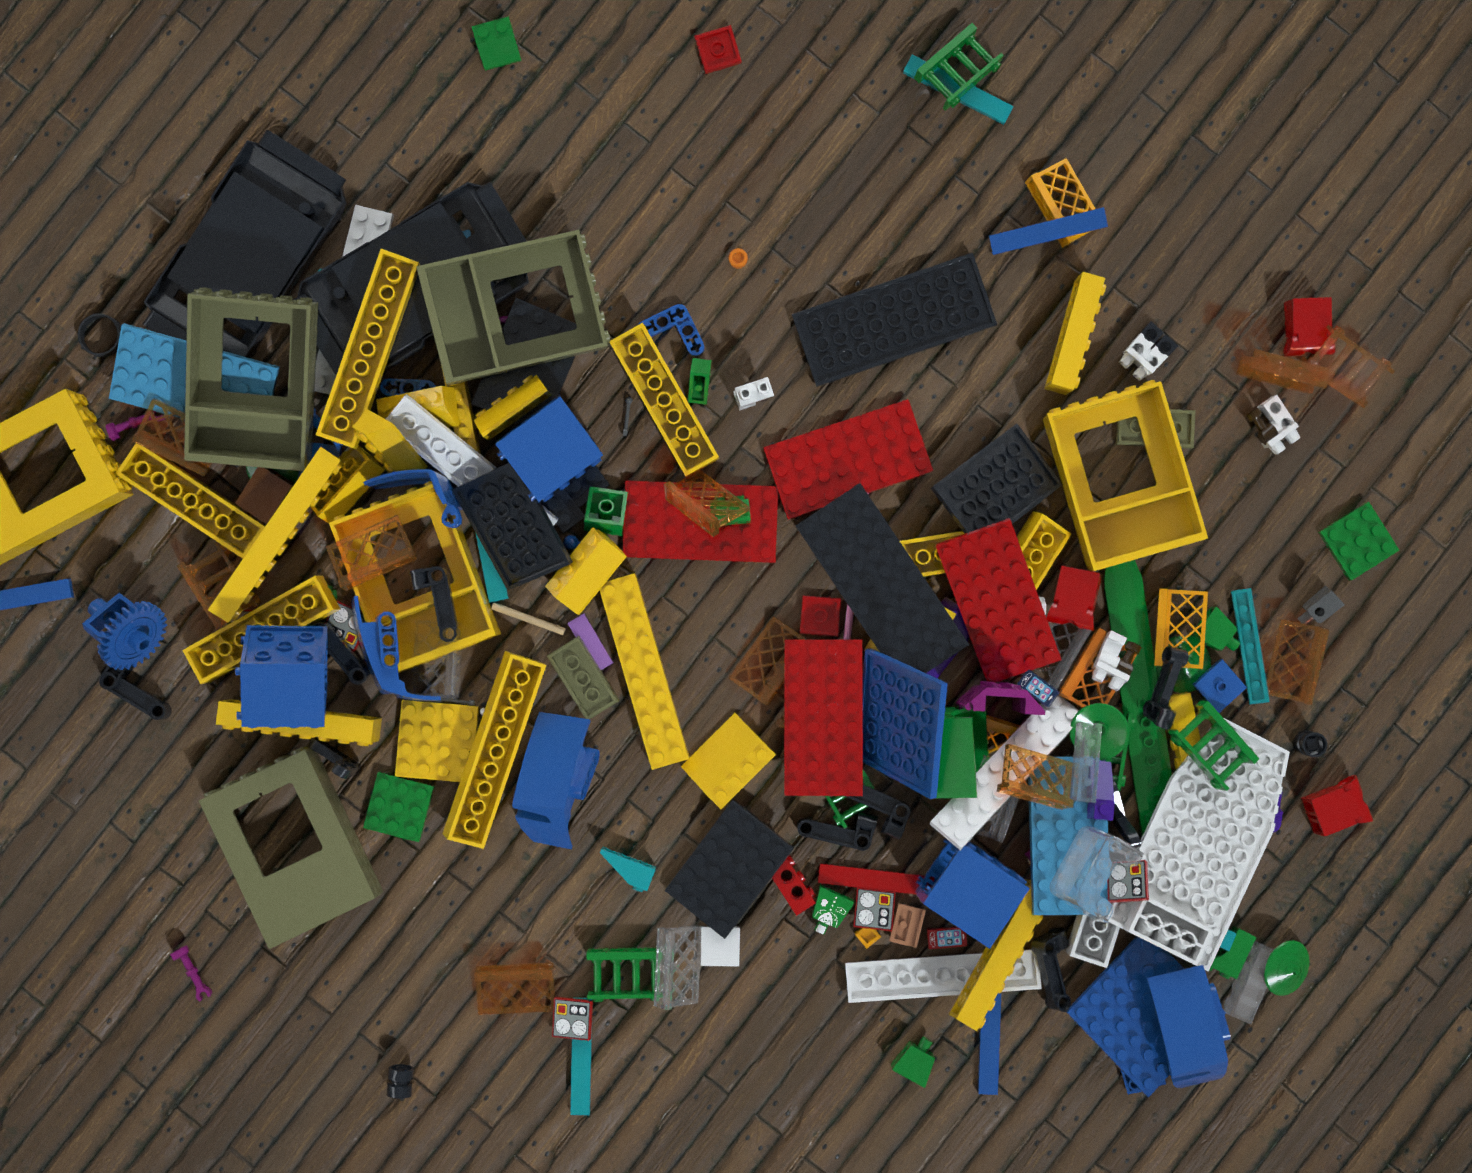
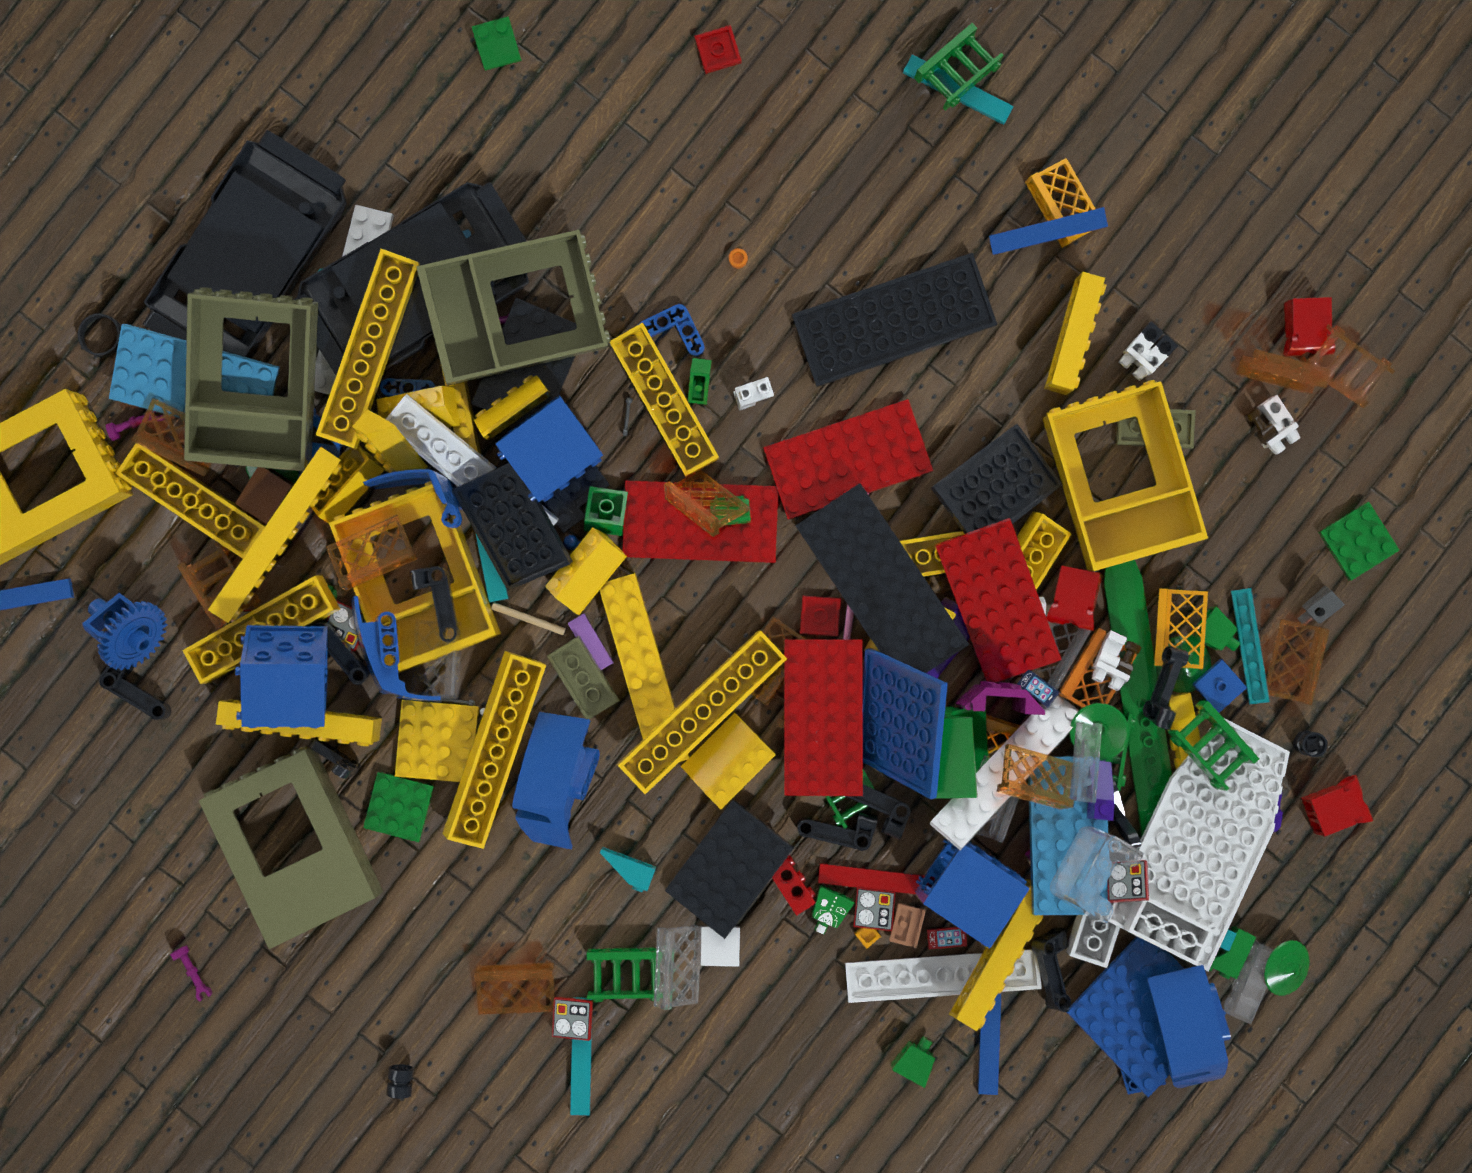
(701, 712): none -> yellow brick

